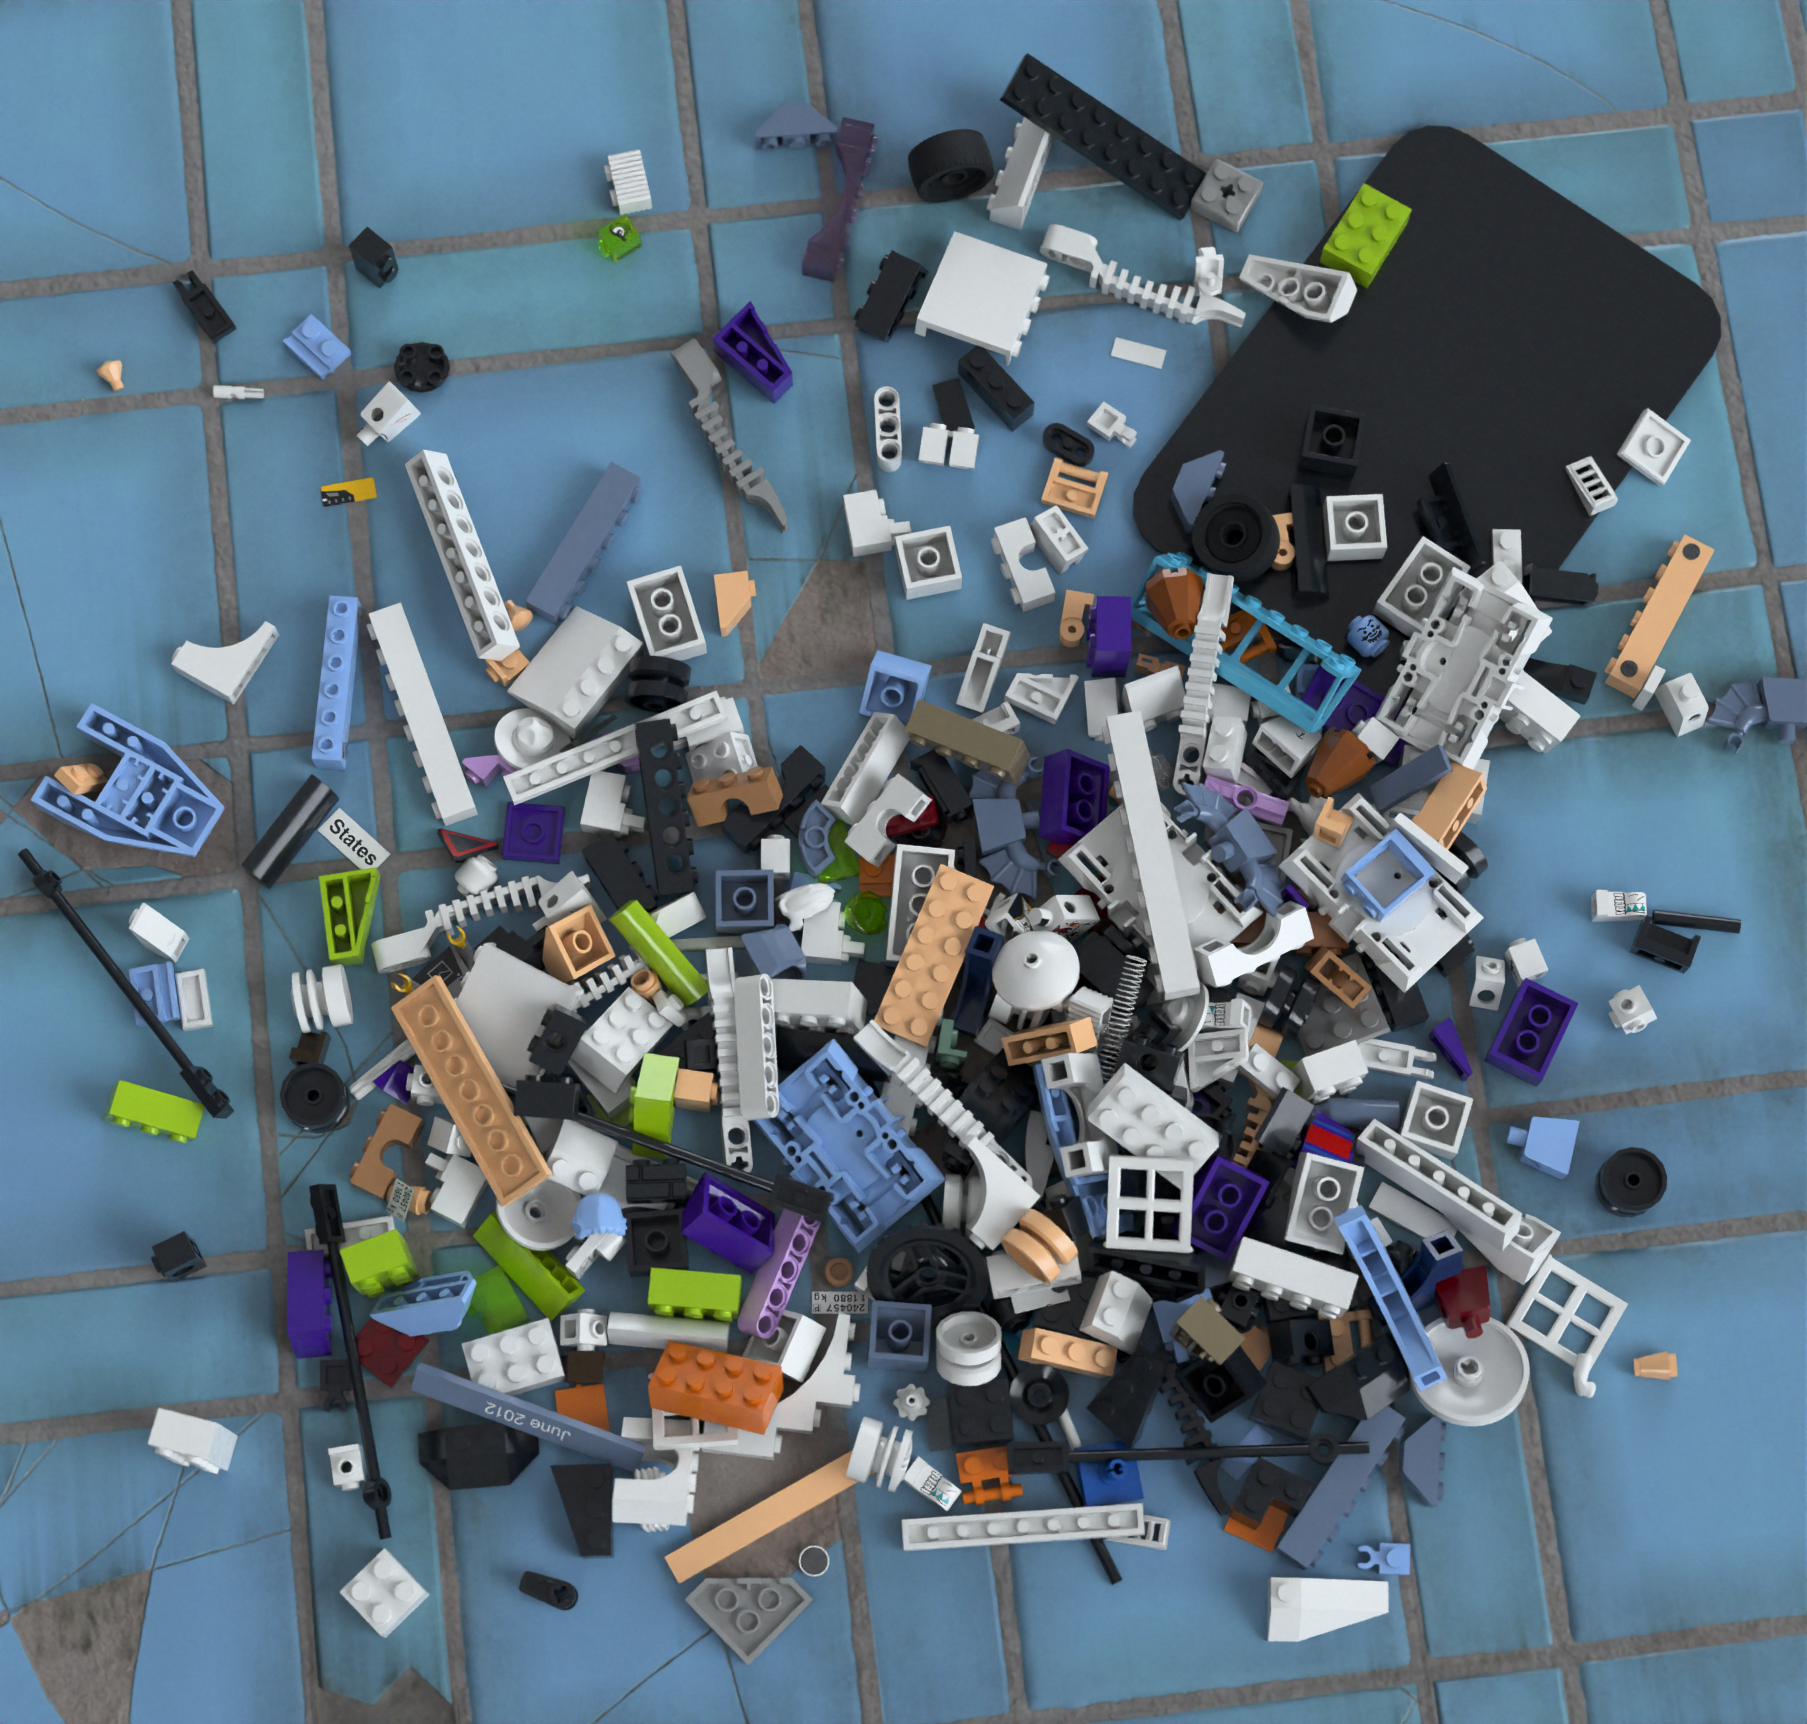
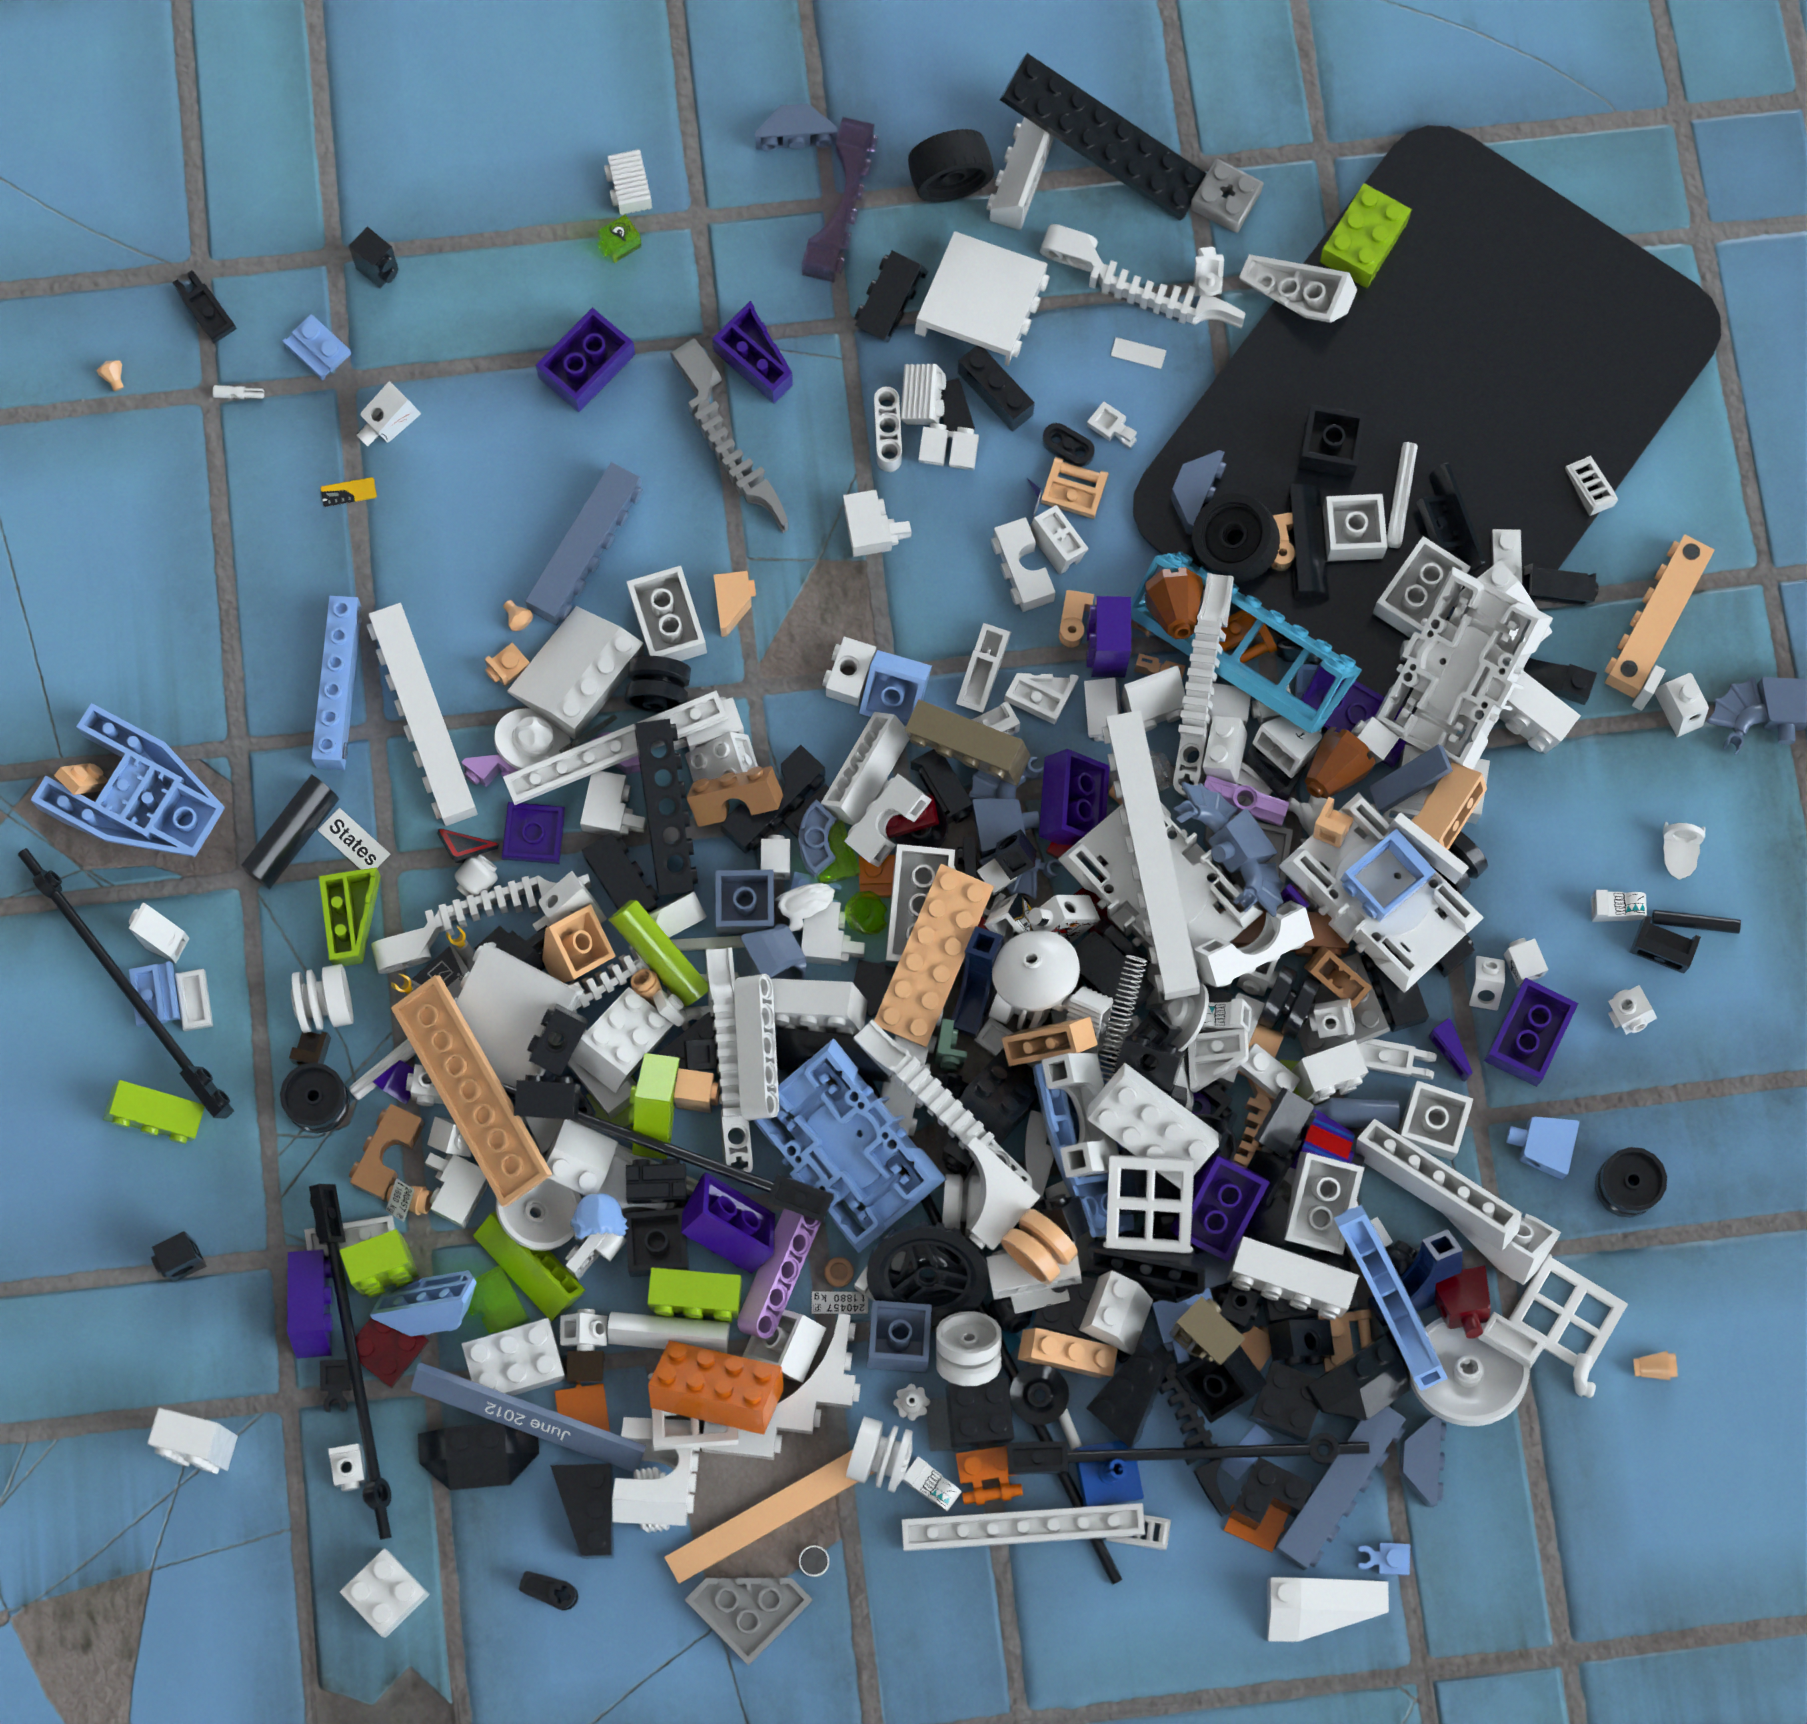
(225, 669): white arch -> none
(421, 366): black dish -> none
(462, 555): white brick -> none
(585, 359): none -> dark purple brick
(849, 687): none -> white brick
(922, 394): none -> white brick
(928, 562): white brick -> none
(994, 875): none -> white tile
(1015, 854): none -> black brick
(1037, 490): none -> dark purple sticker
(1338, 1010): none -> white brick
(1368, 636): light blue head -> none
(1401, 495): none -> white axle
(1409, 1213): white tile -> none
(1512, 1340): none -> white tile
(1653, 447): white tile -> none
(1682, 848): none -> white piece

